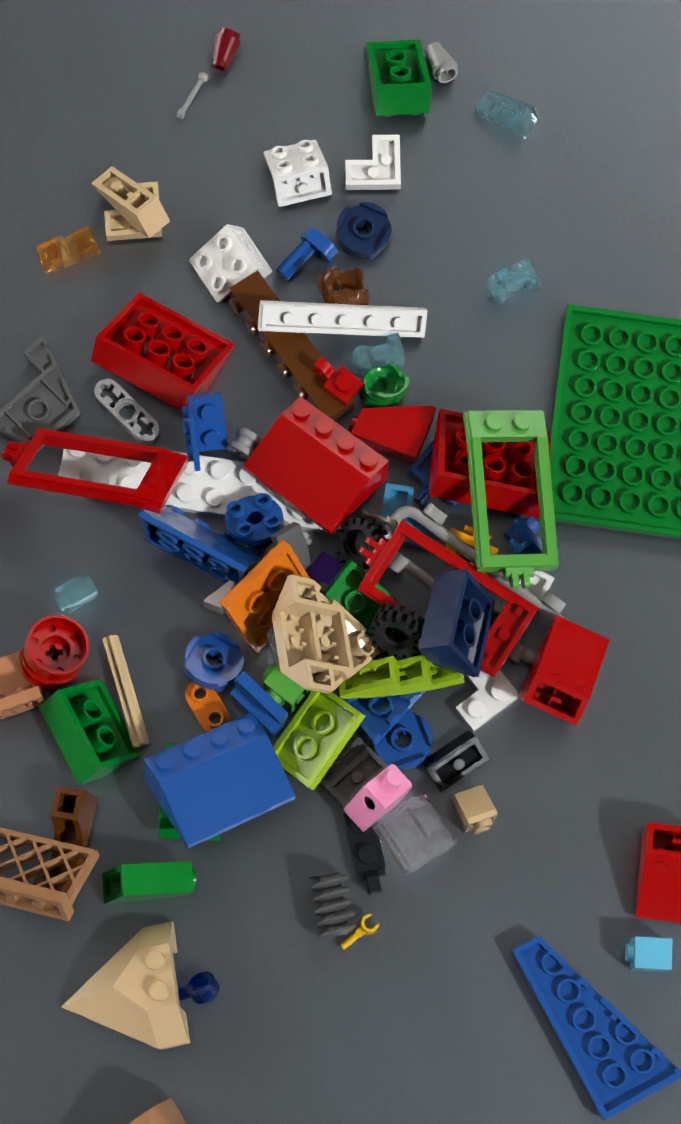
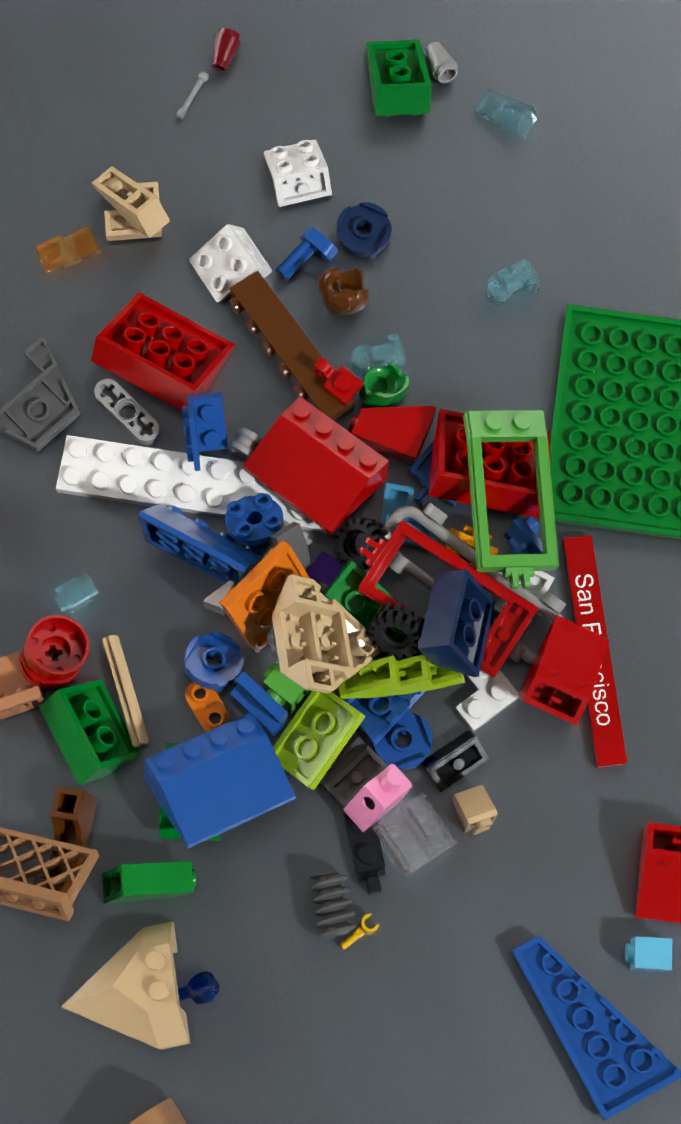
(150, 495): red animal -> none
(341, 319): white tile -> none
(365, 513): light grey hinge -> none
(379, 173): white plate -> none
(589, 613): none -> red tile

